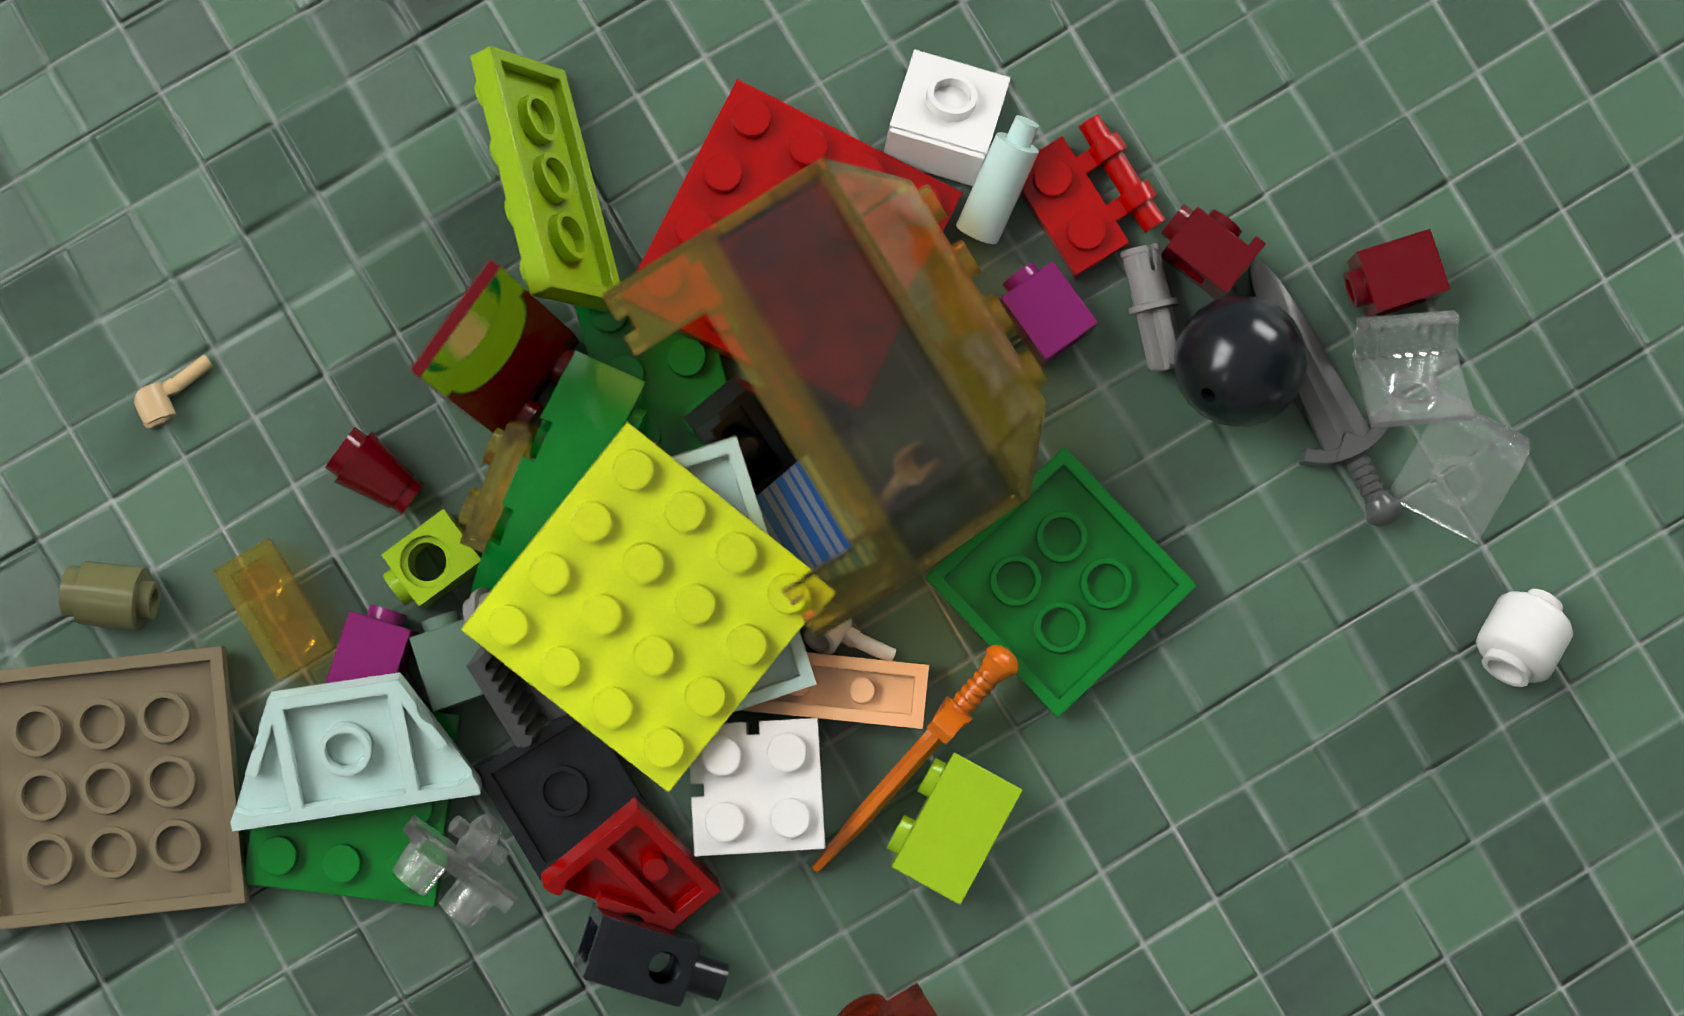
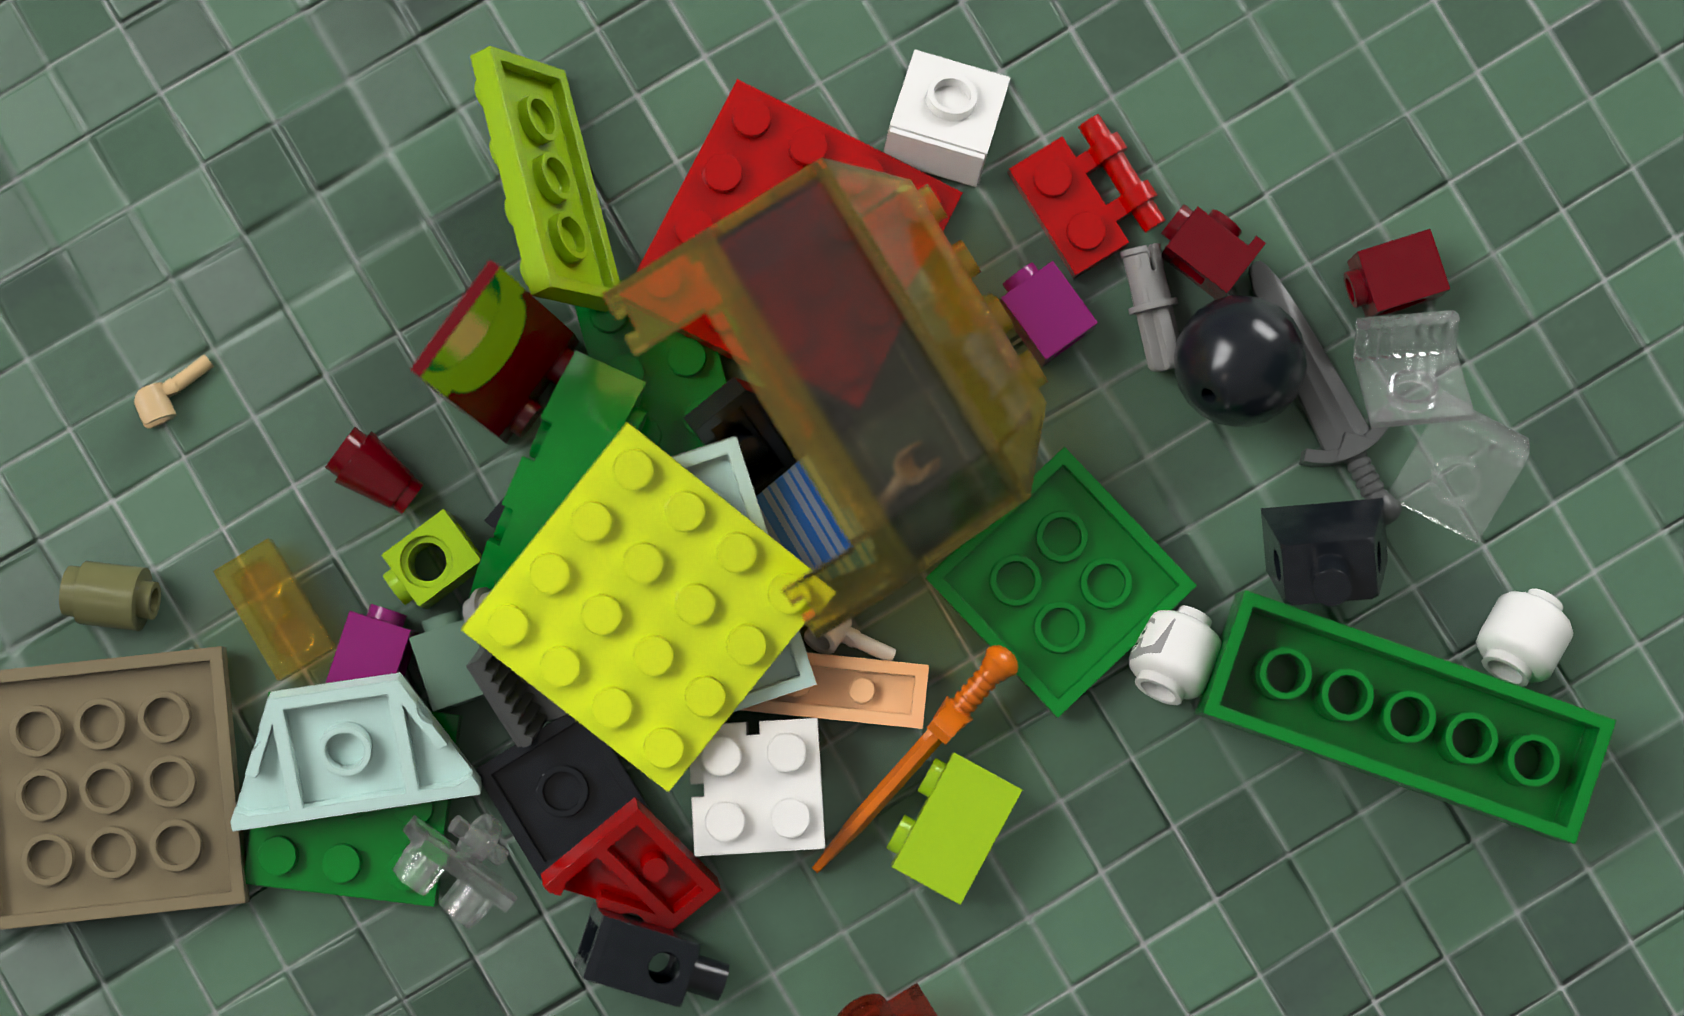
(483, 507): clear yellow plate -> none
(999, 182): light aqua cylinder -> none
(1175, 655): none -> white head
(1326, 551): none -> black torso
(1406, 717): none -> green brick

